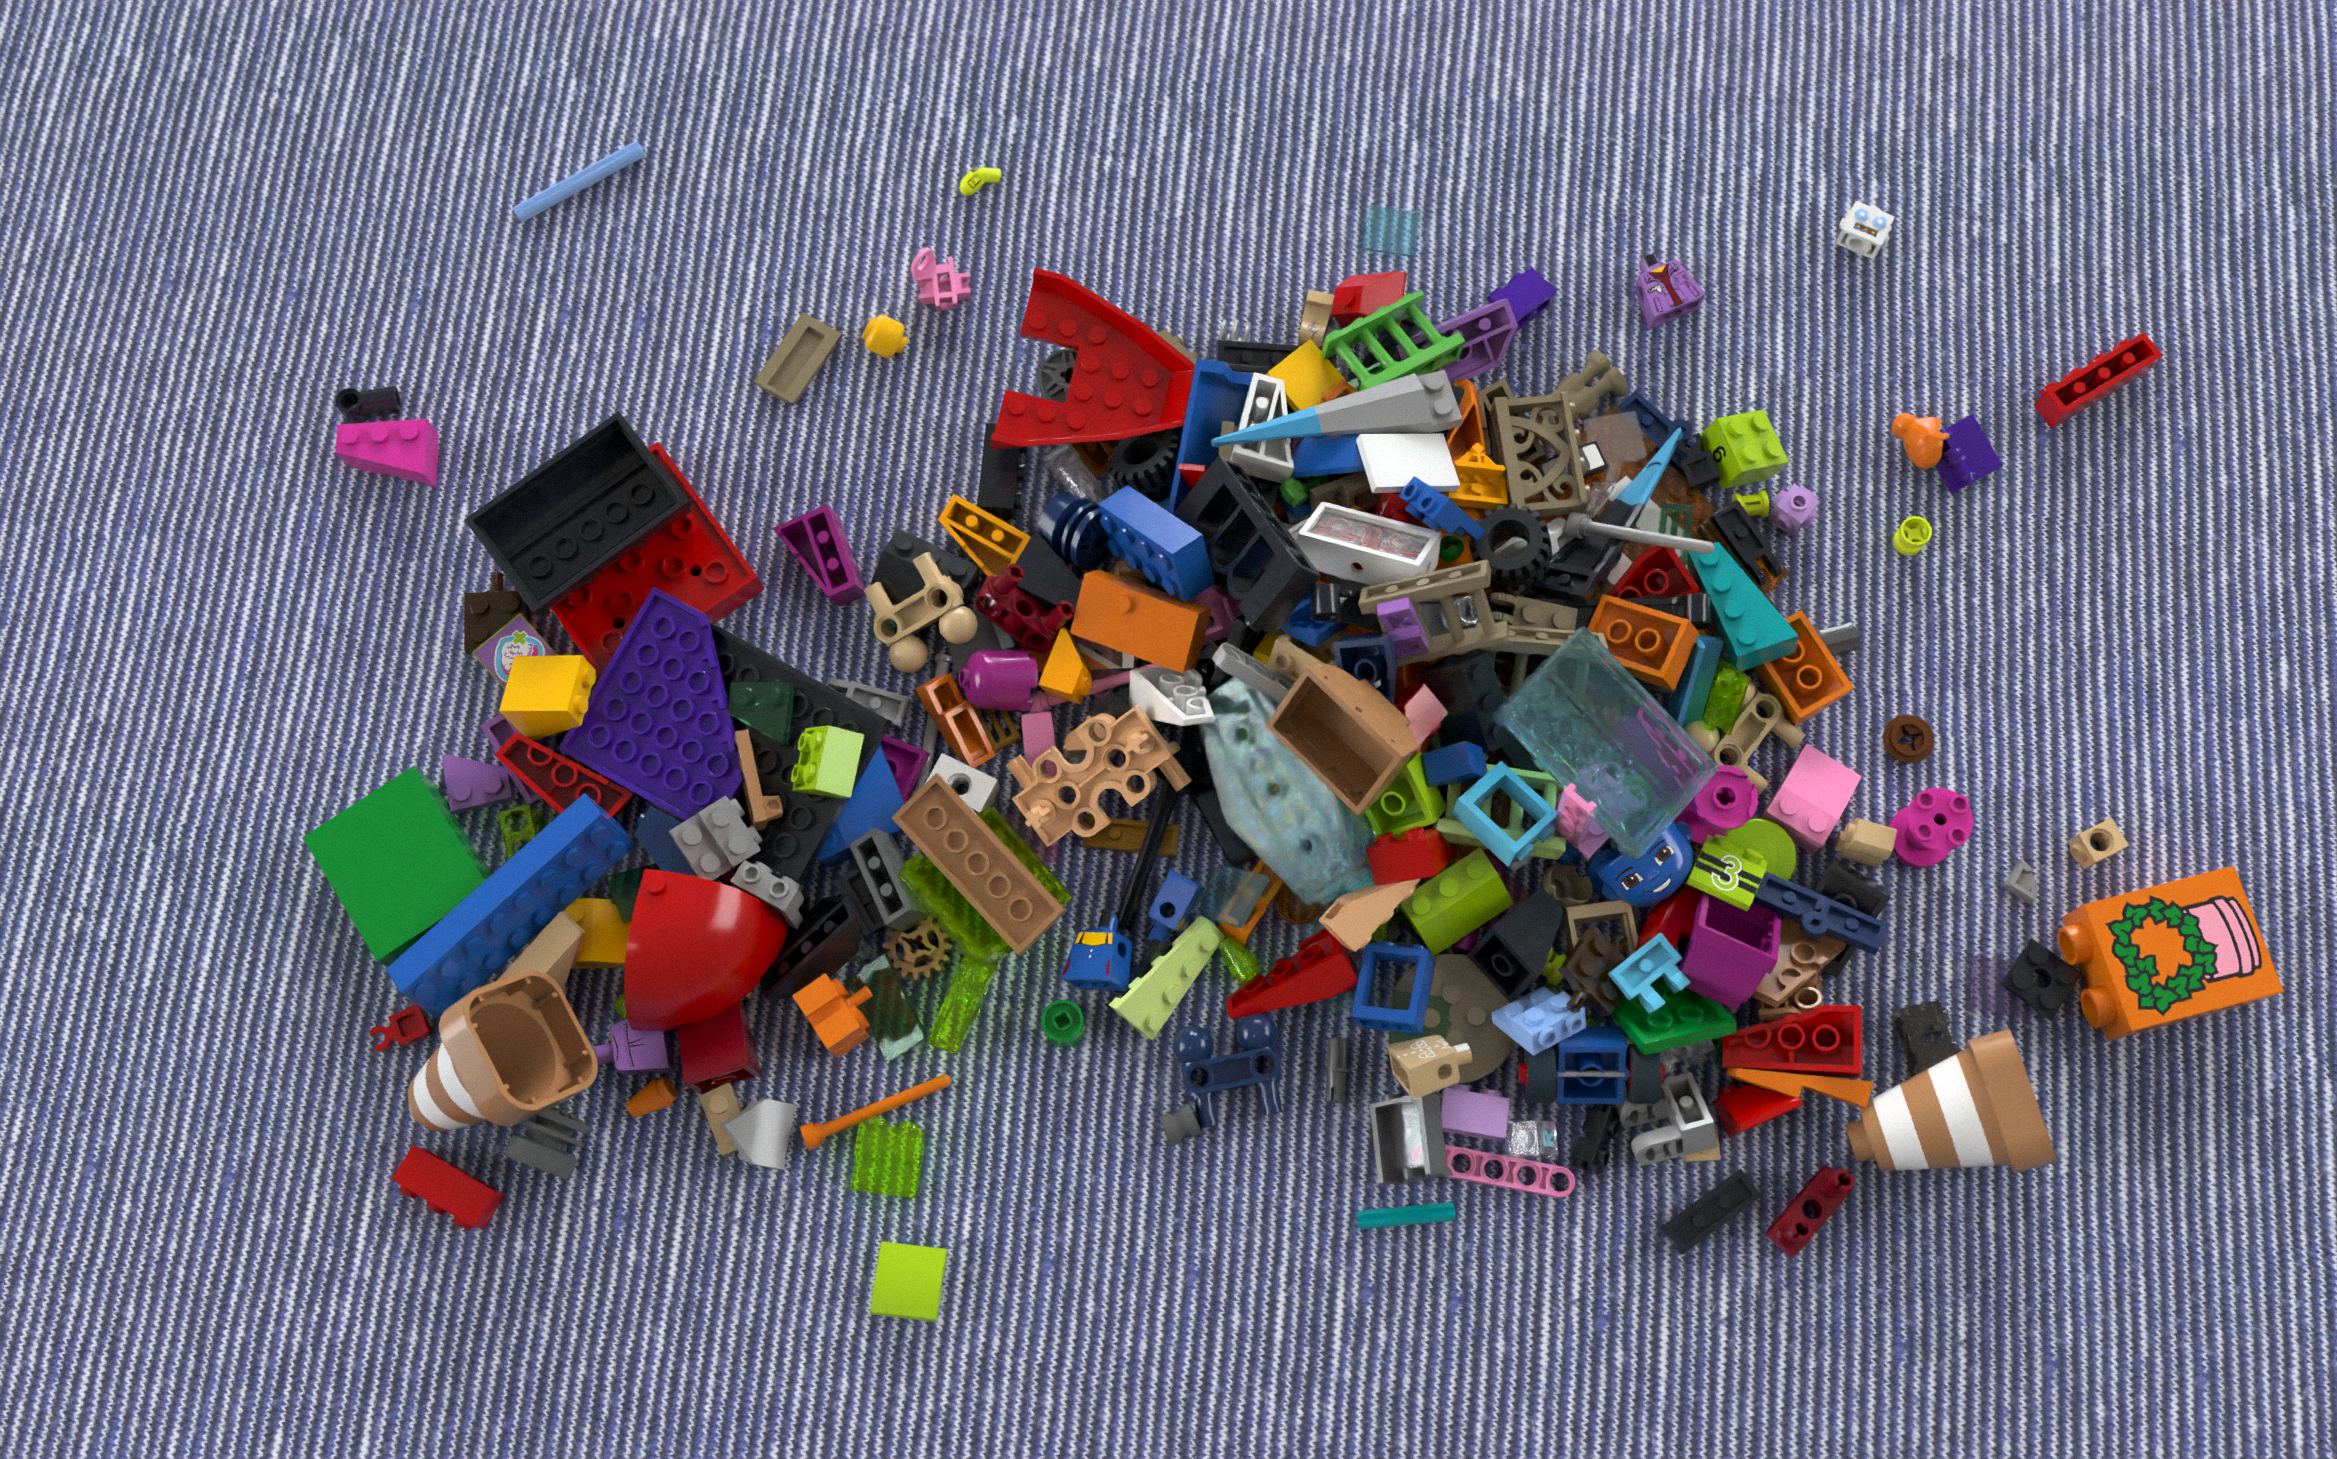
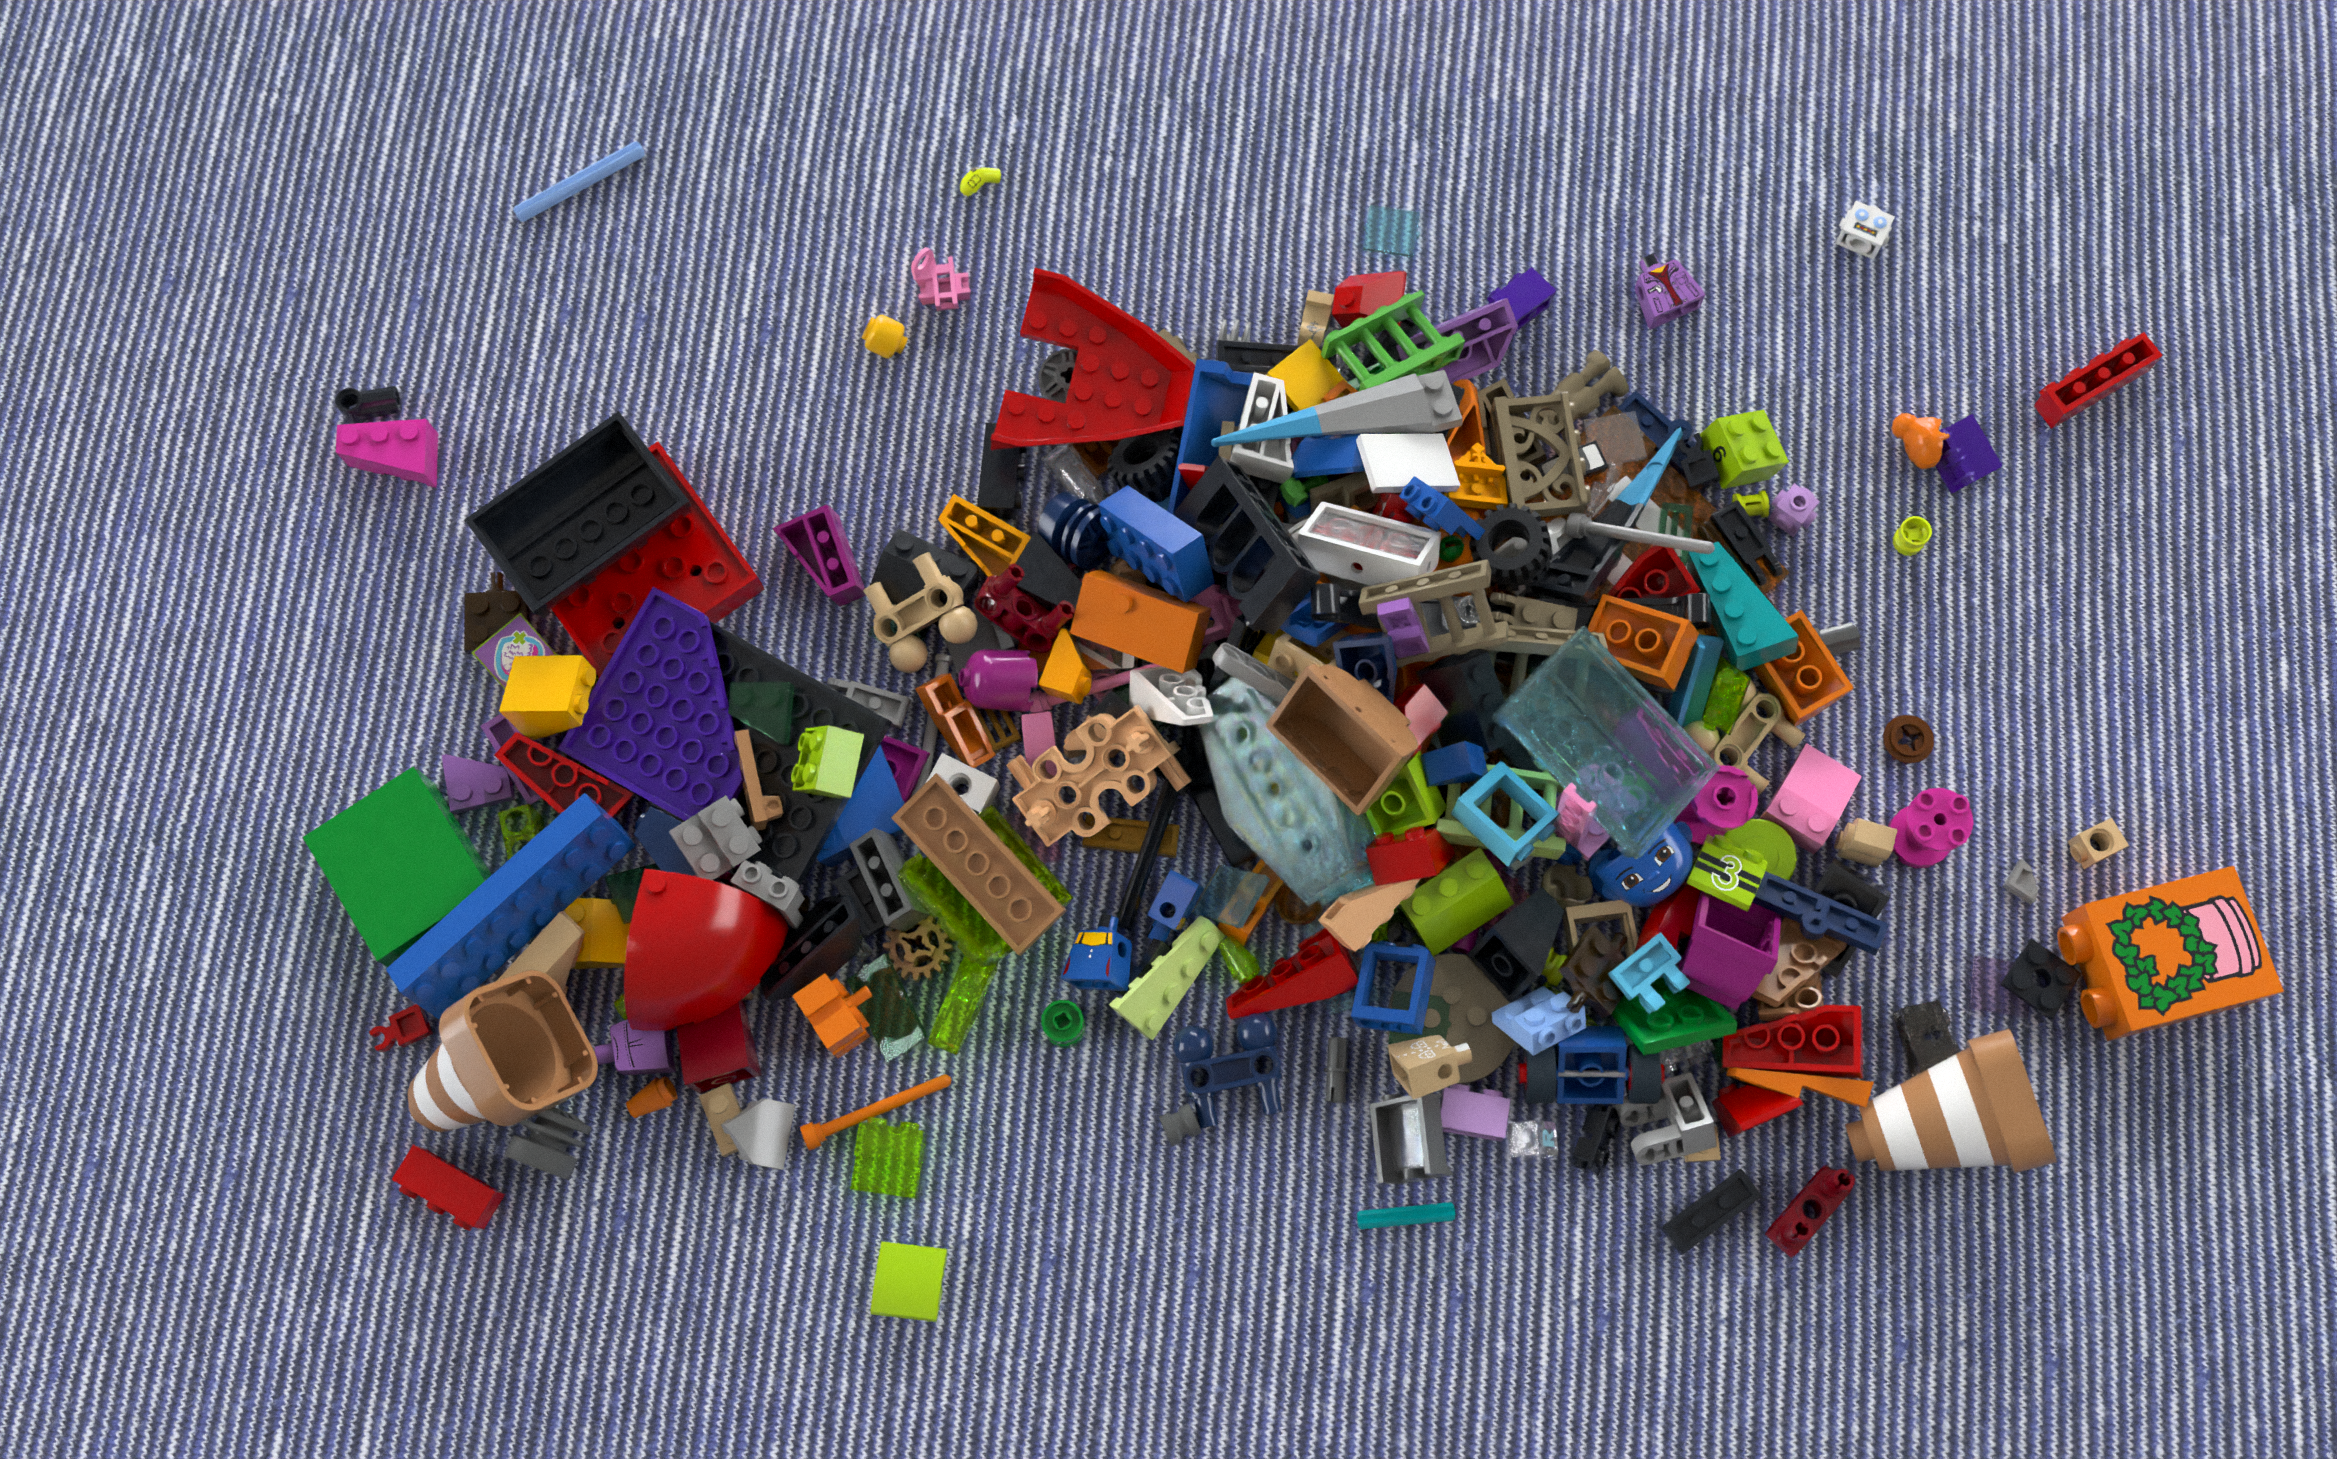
(798, 359): dark tan piece -> none
(1510, 1169): bright pink beam -> none

